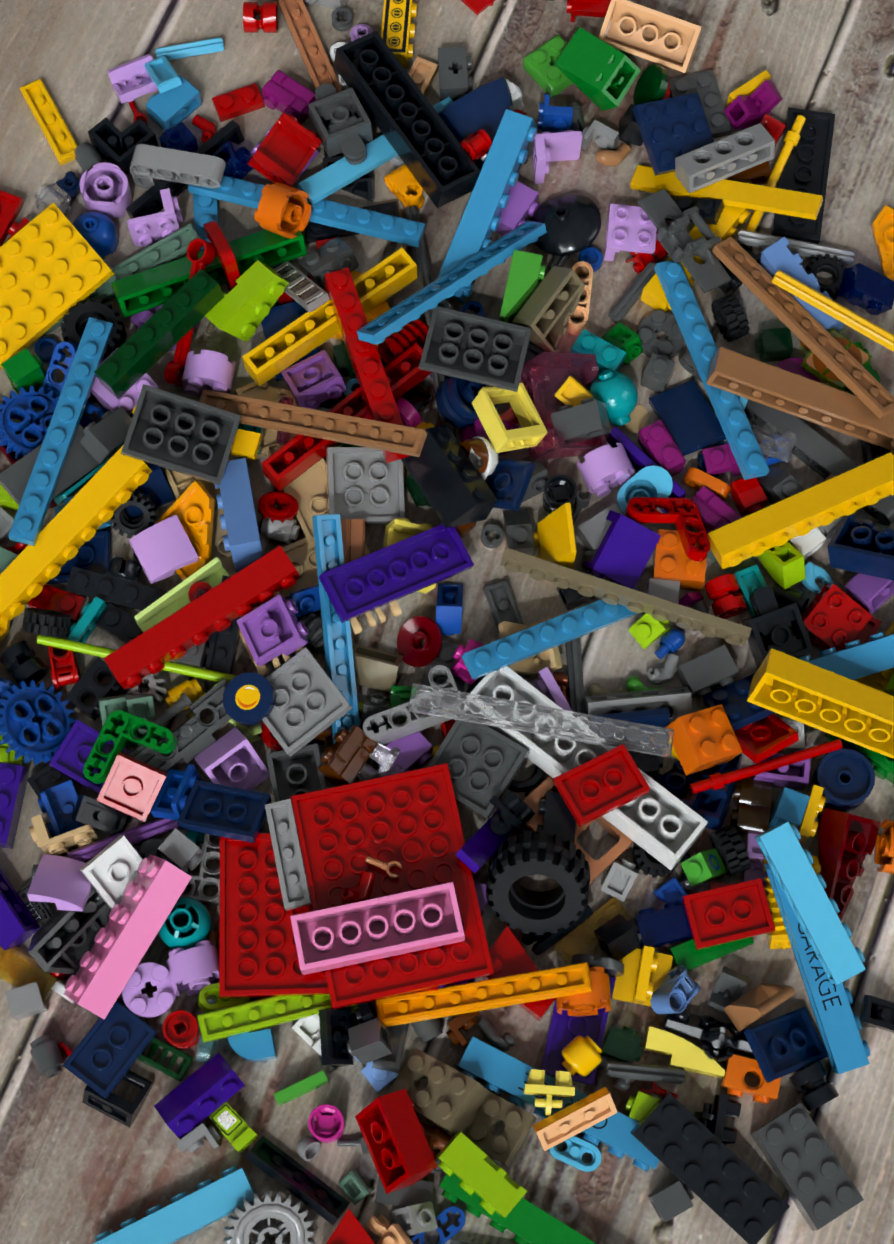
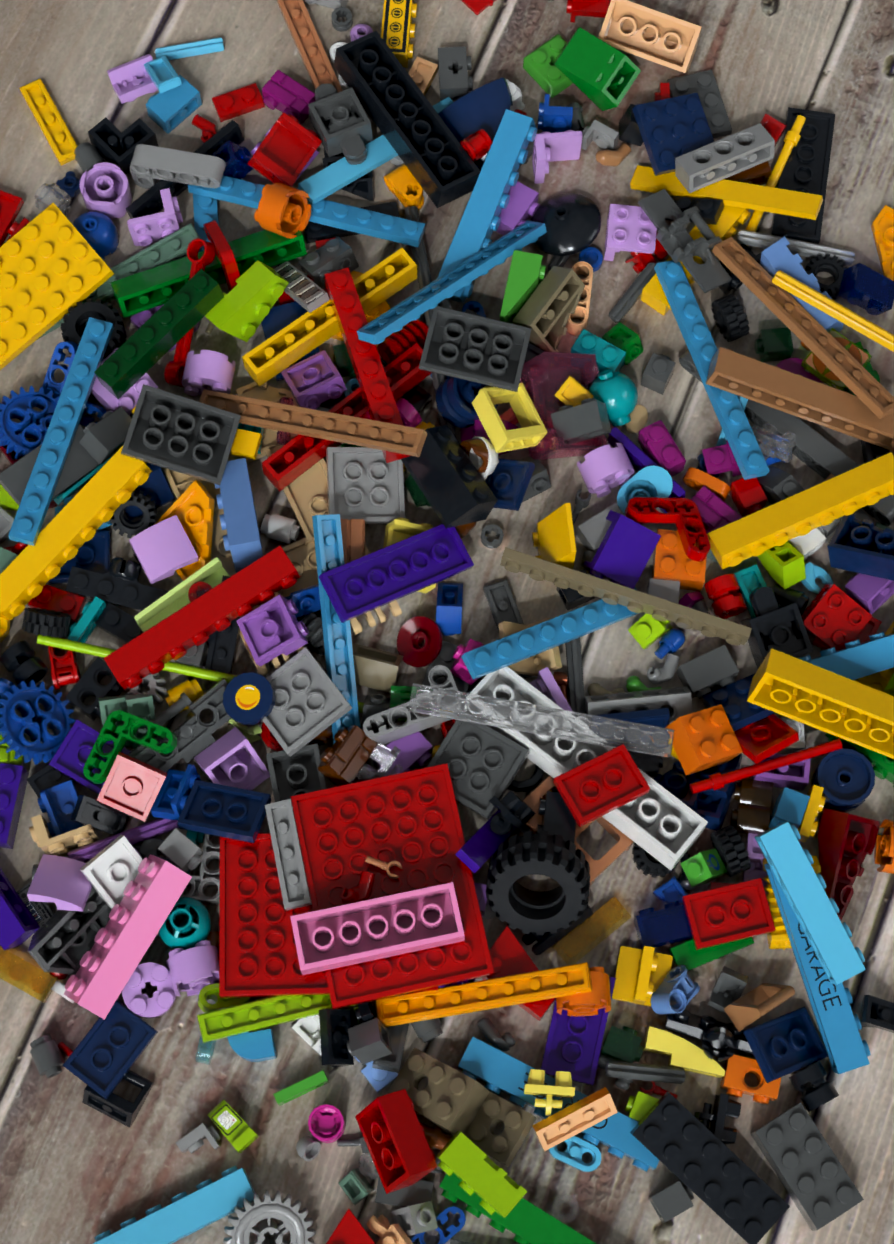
(25, 371): green brick -> none
(25, 1001): light grey panel -> none
(44, 348): blue tile -> none
(137, 114): red hand -> none
(179, 138): clear blue brick -> none
(181, 1029): red wheel -> none
(187, 1059): dark green slope -> none
(199, 1096): dark purple brick -> none
(268, 14): red wheel -> none
(283, 500): red gear -> none
(297, 1180): black plate -> none
(461, 1021): reddish brown bracket -> none
(518, 531): dark grey slope -> none
(558, 491): black wheel -> none
(581, 1055): yellow head -> none
(611, 966): dark grey tile -> none
(618, 937): black brick -> none
(620, 878): light grey bracket -> none
(651, 85): dark green tile -> none
(658, 322): dark grey plate -> none
(687, 417): dark blue tile -> none
(749, 87): yellow tile -> none
(750, 110): magenta brick -> none

